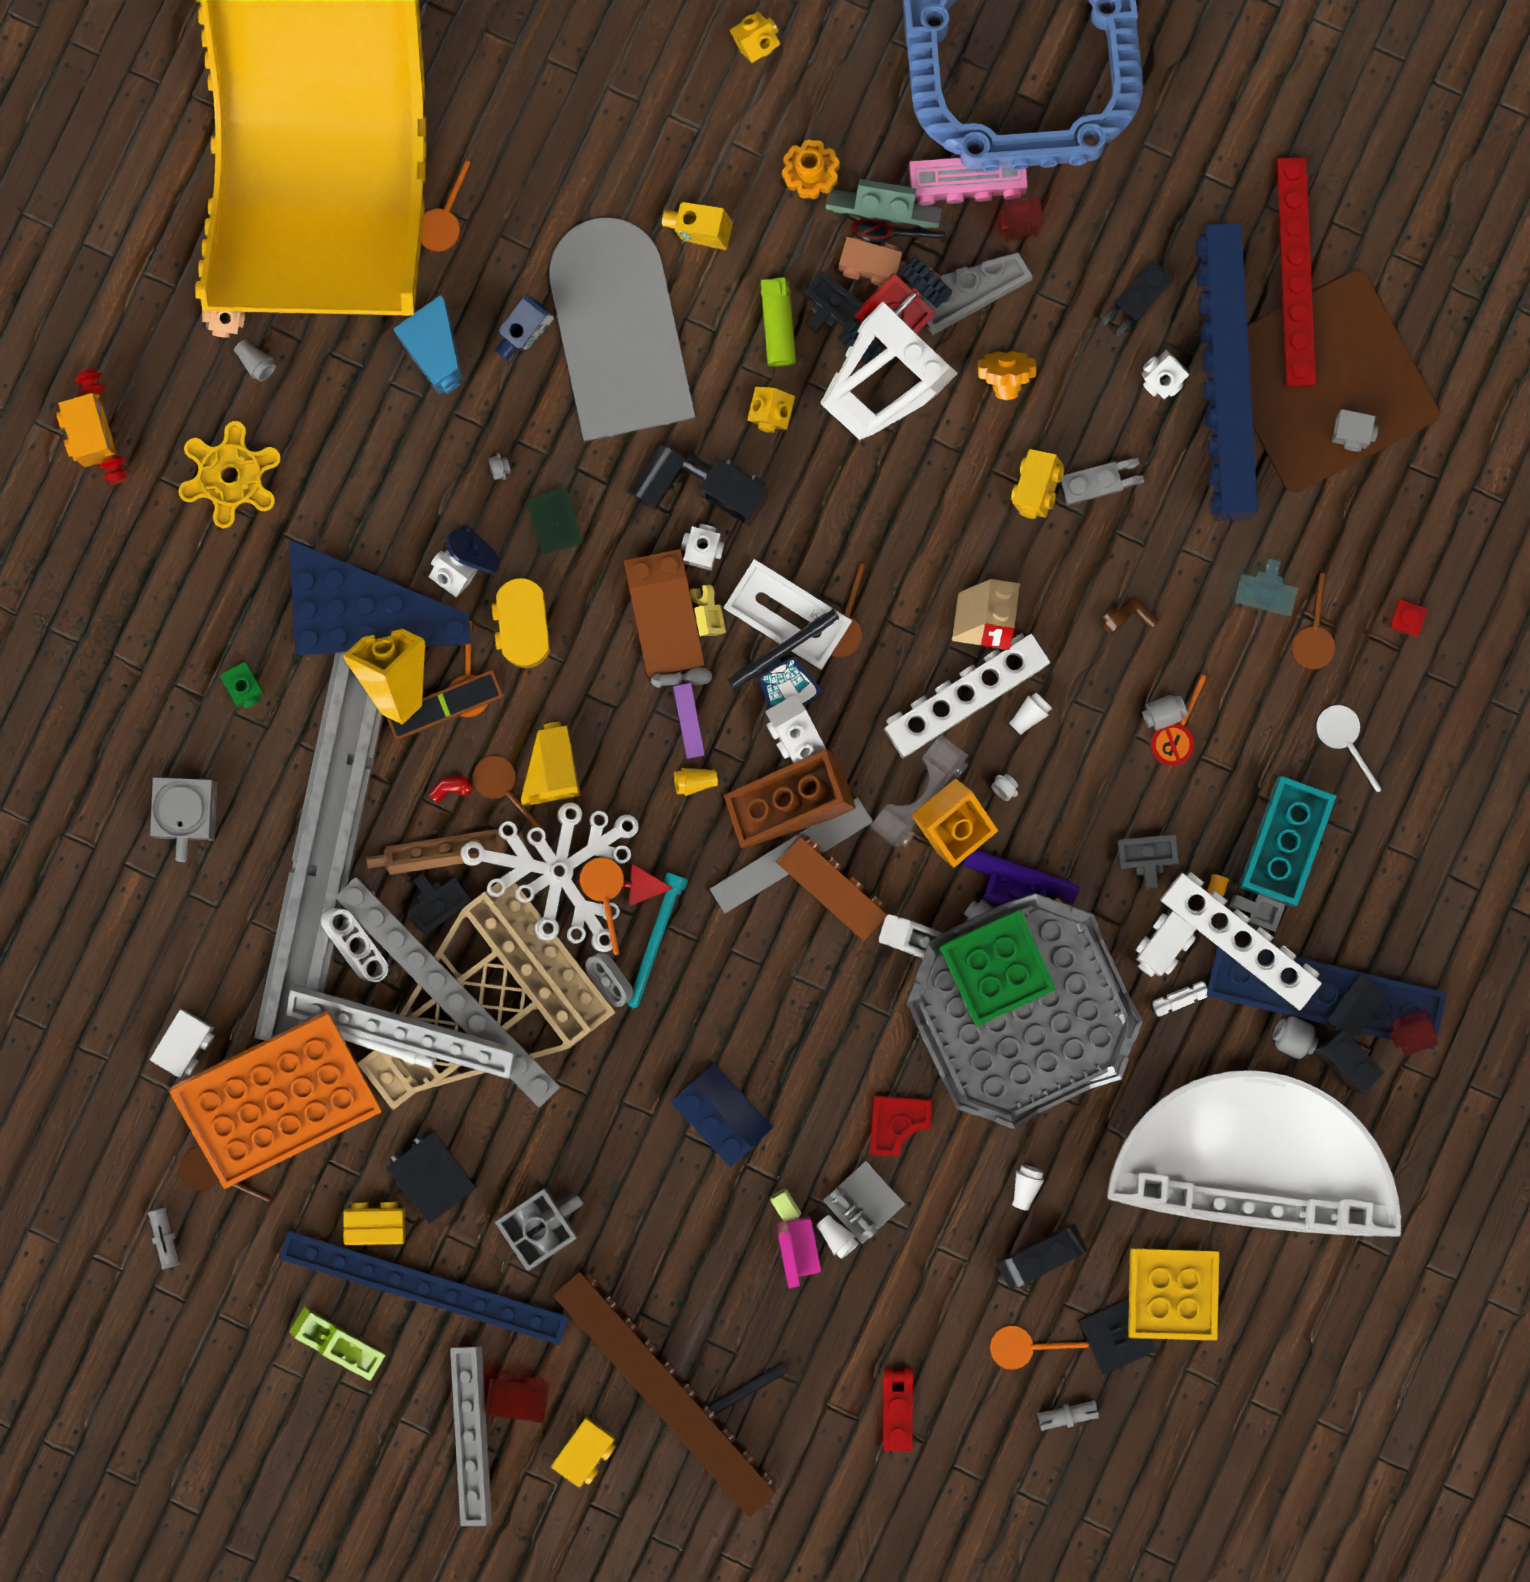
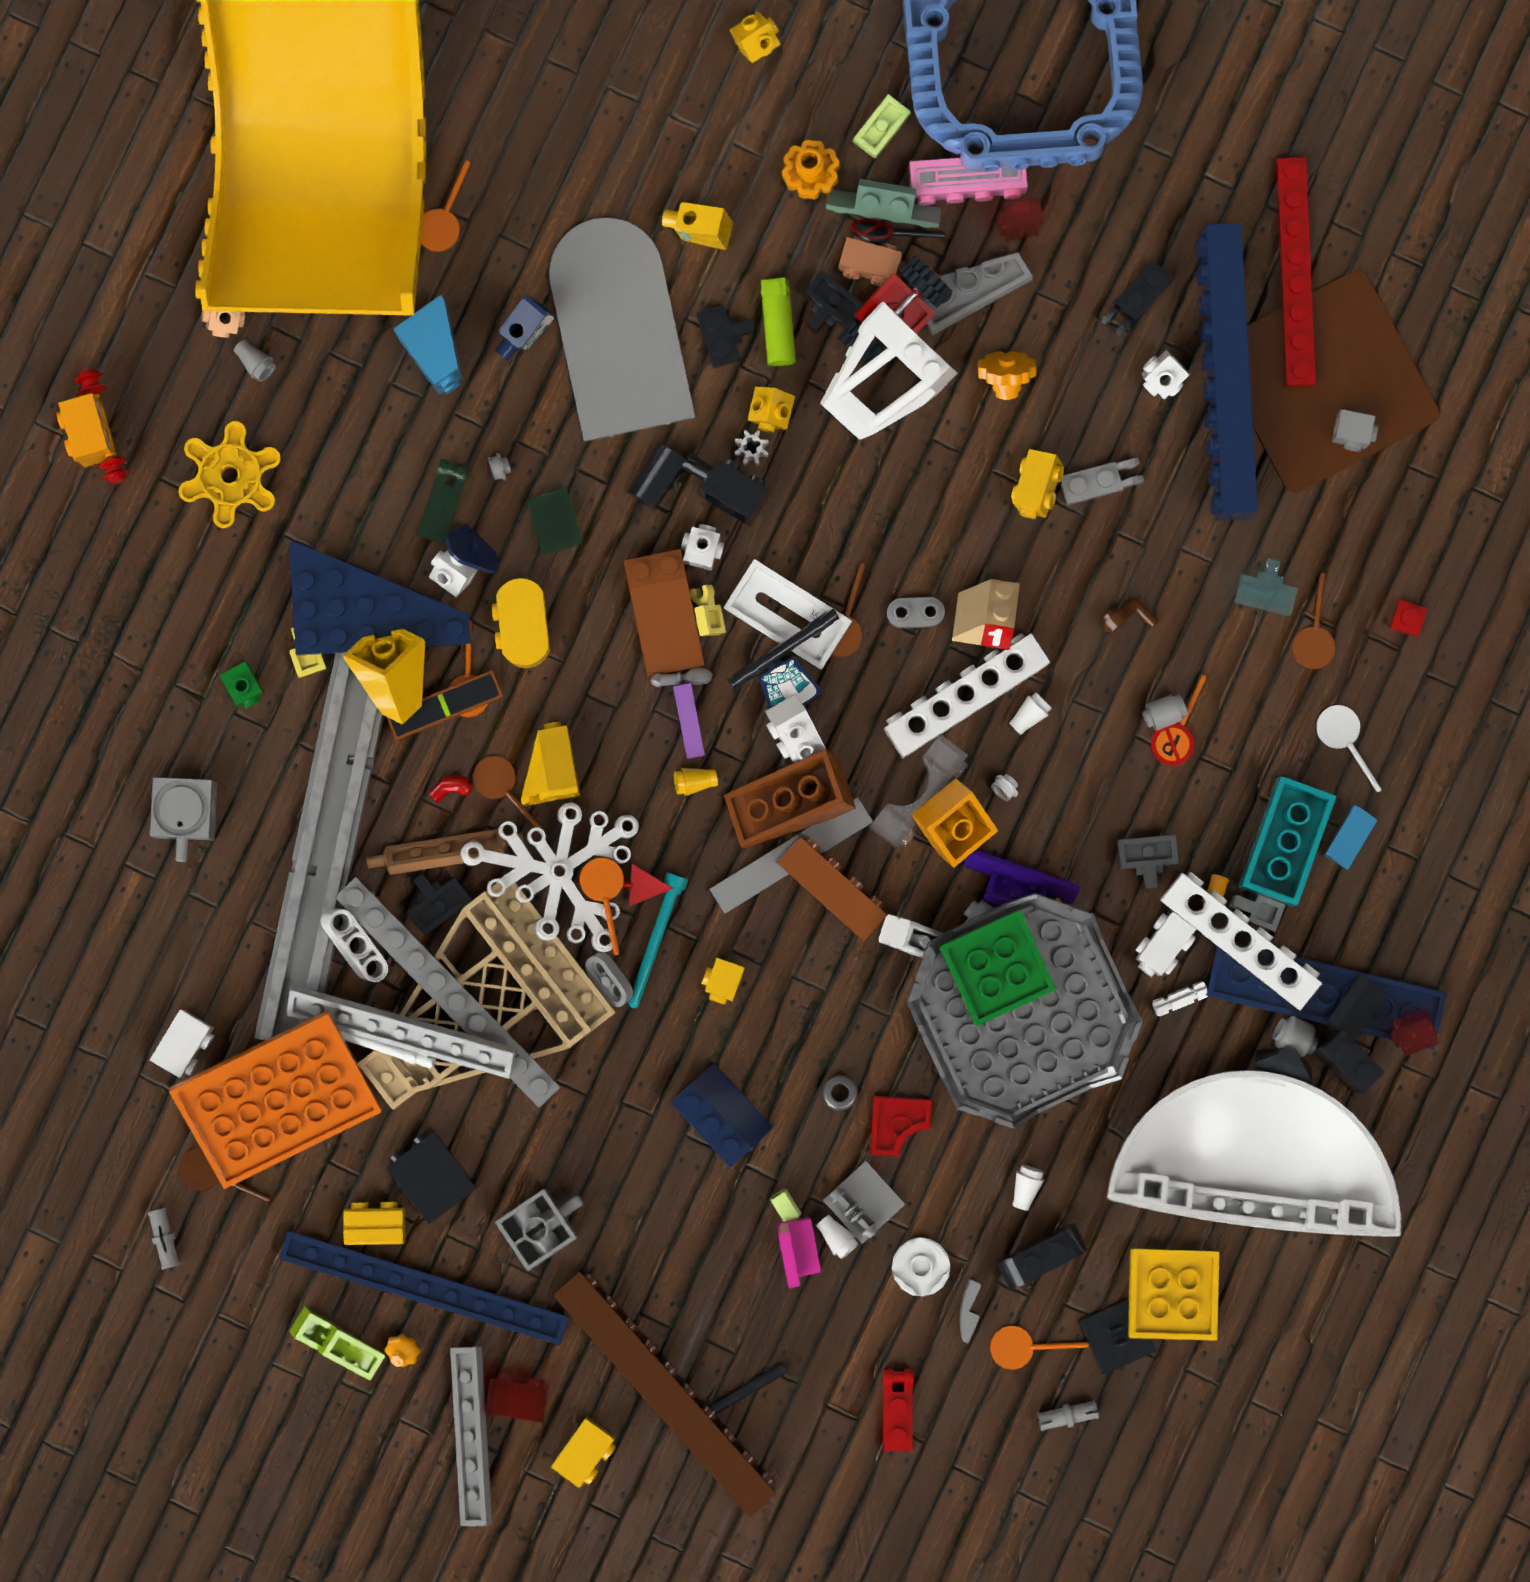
(306, 664): none -> light yellow plate
(402, 1350): none -> light orange piece
(442, 502): none -> clear green plate
(722, 335): none -> black hinge
(722, 981): none -> yellow brick
(748, 456): none -> white gear
(852, 1095): none -> flat silver piece
(881, 126): none -> yellowish green plate
(915, 612): none -> light grey plate
(921, 1266): none -> white tile
(968, 1319): none -> light grey slope
(1284, 1062): none -> black slope
(1350, 836): none -> dark azure slope

